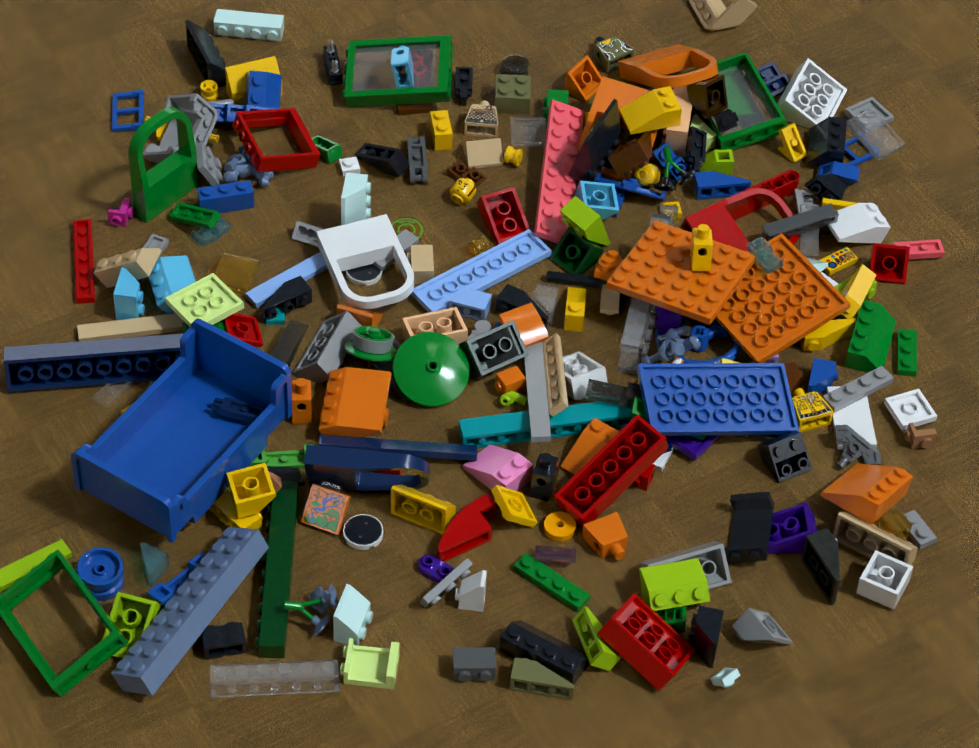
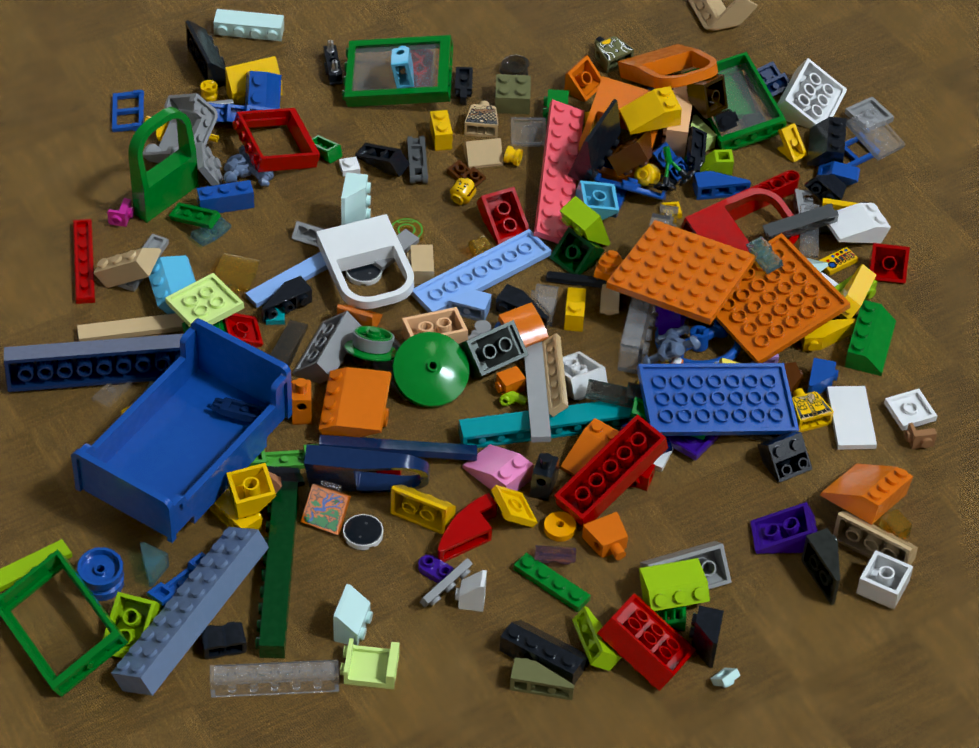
(128, 297): medium azure slope -> none
(320, 601): sand blue plant -> none
(404, 109): reddish brown tile -> none
(474, 664): dark grey brick -> none
(701, 240): yellow torso -> none
(750, 527): black panel -> none
(760, 628): light grey slope -> none
(855, 447): dark grey piece -> none
(858, 389): light grey plate -> none
(907, 352): green plate -> none
(920, 532): light grey plate -> none
(923, 248): coral plate -> none

